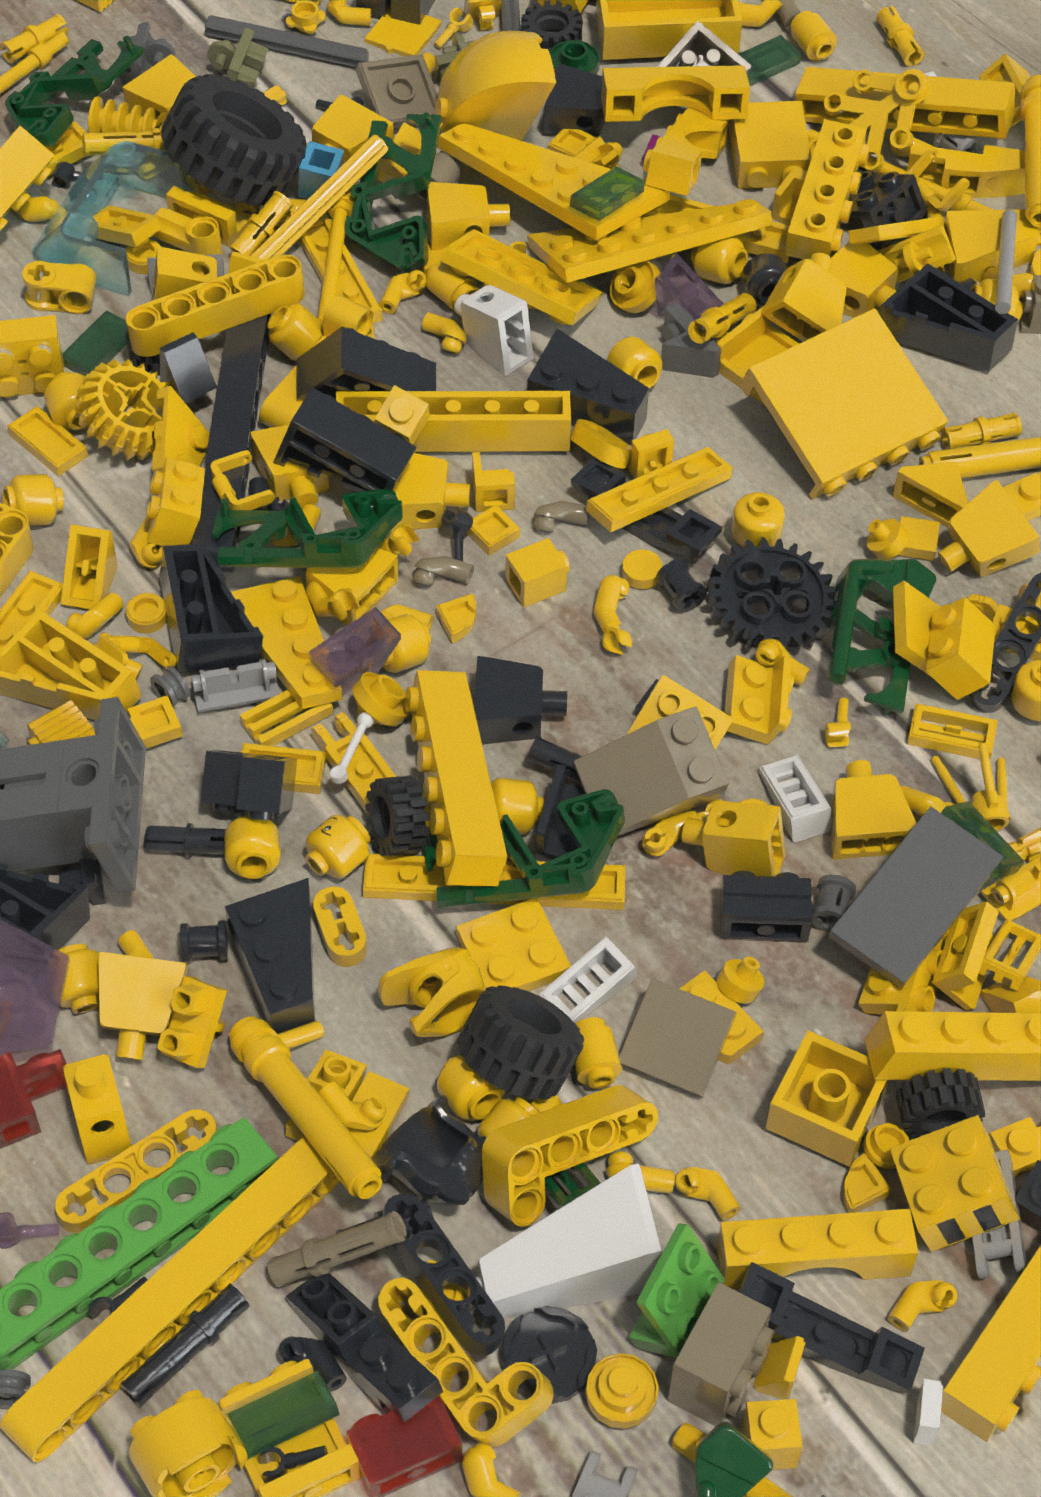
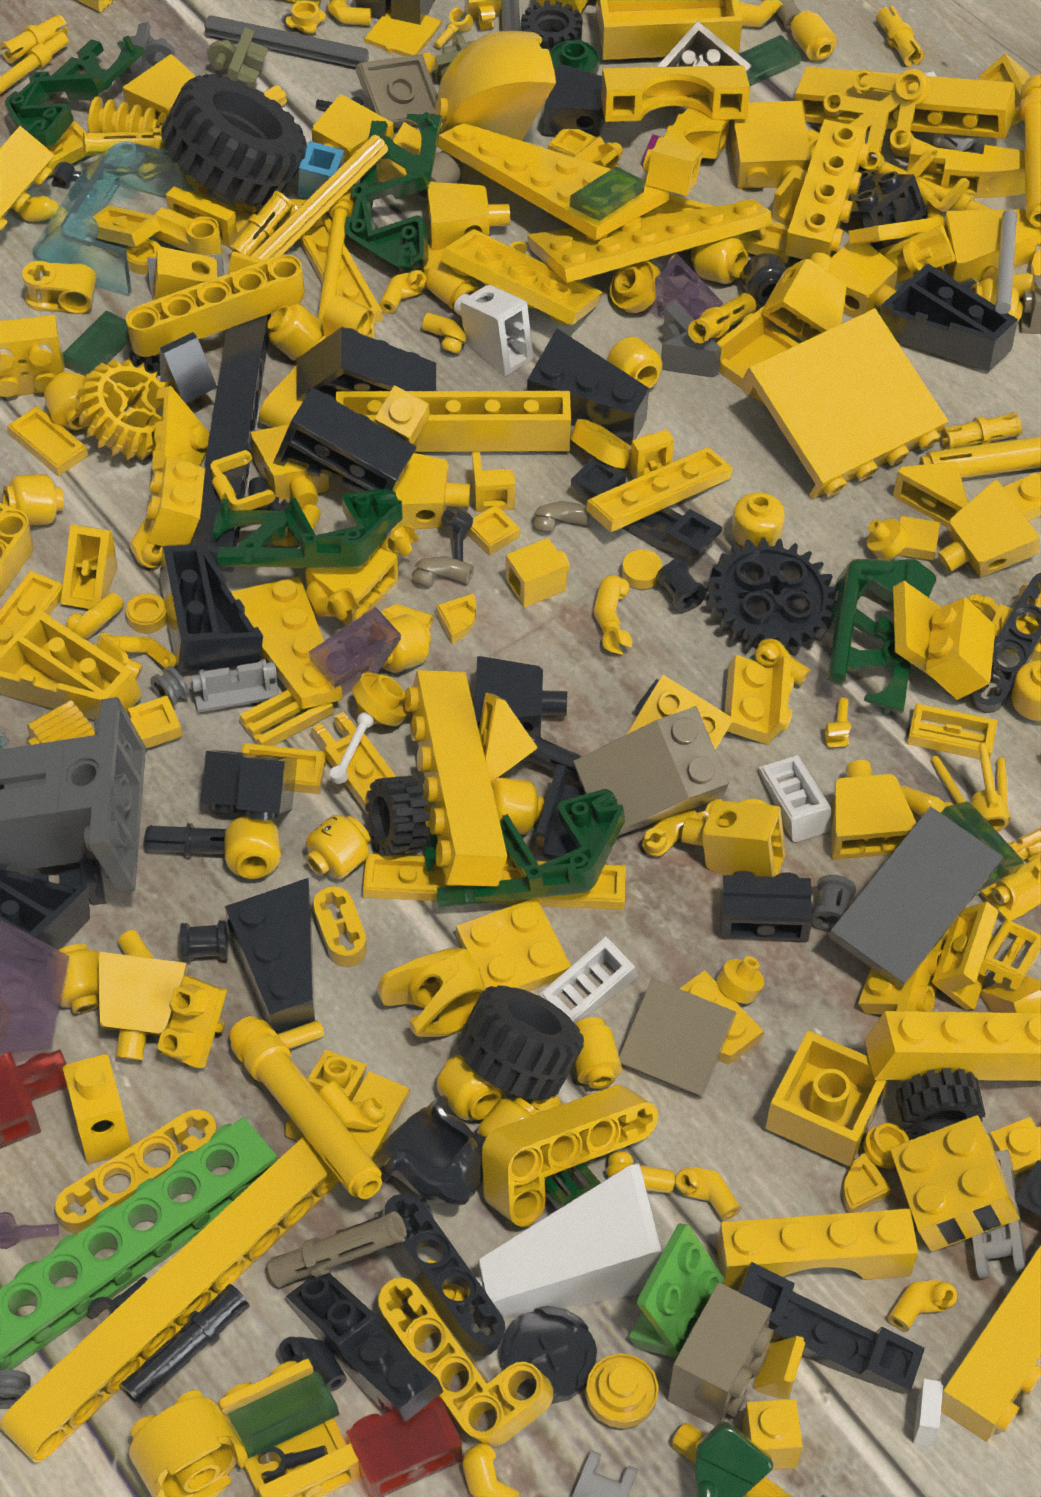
(502, 736): none -> yellow slope

